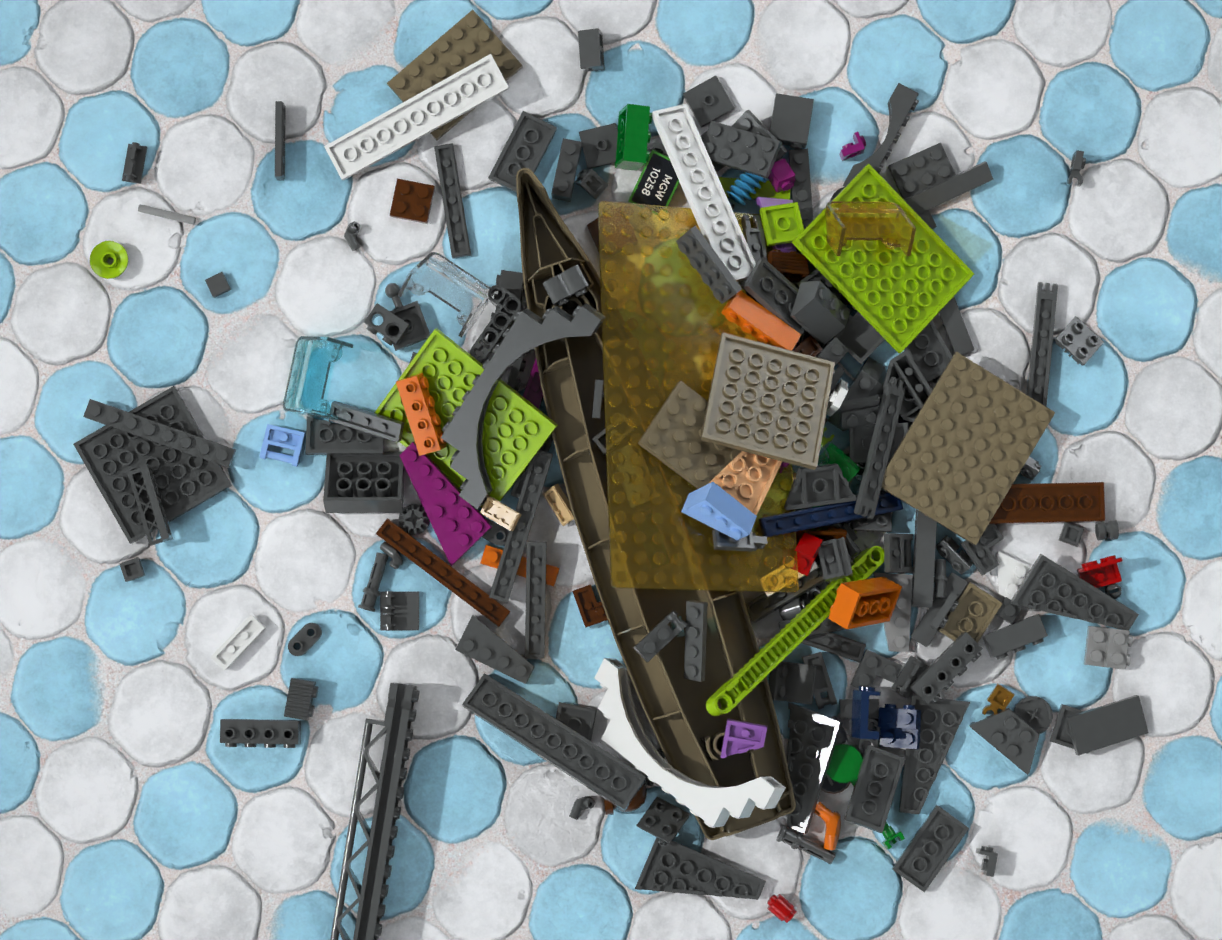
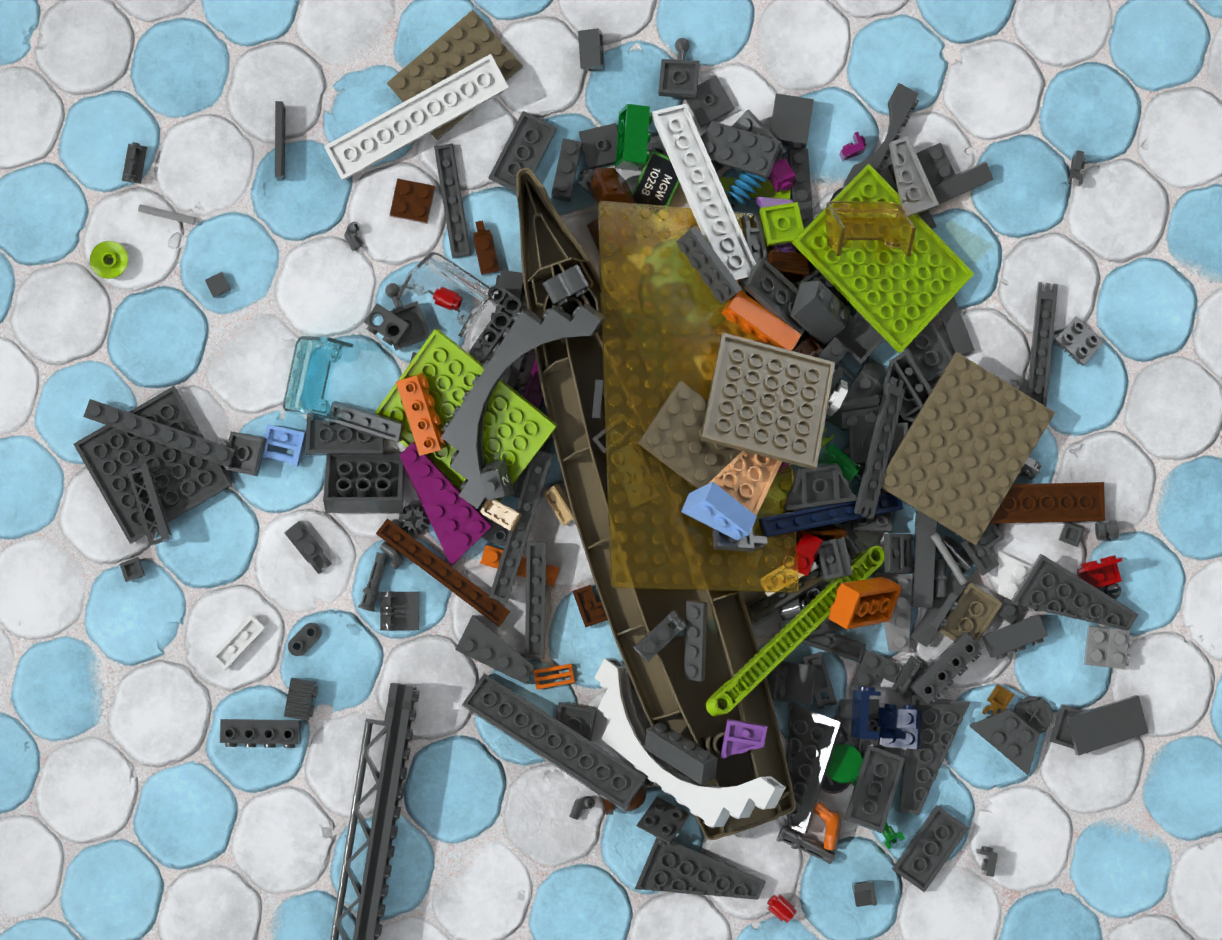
(248, 453): none -> dark grey plate
(306, 545): none -> dark grey hinge
(447, 299): none -> red brick
(485, 250): none -> reddish brown hinge
(496, 481): none -> dark grey torso
(570, 673): none -> orange tile
(610, 186): none -> reddish brown slope
(679, 76): none -> dark grey plate
(681, 753): none -> dark grey brick
(864, 893): none -> dark grey panel
(911, 181): none -> light grey wing
(949, 559): none -> light grey bar

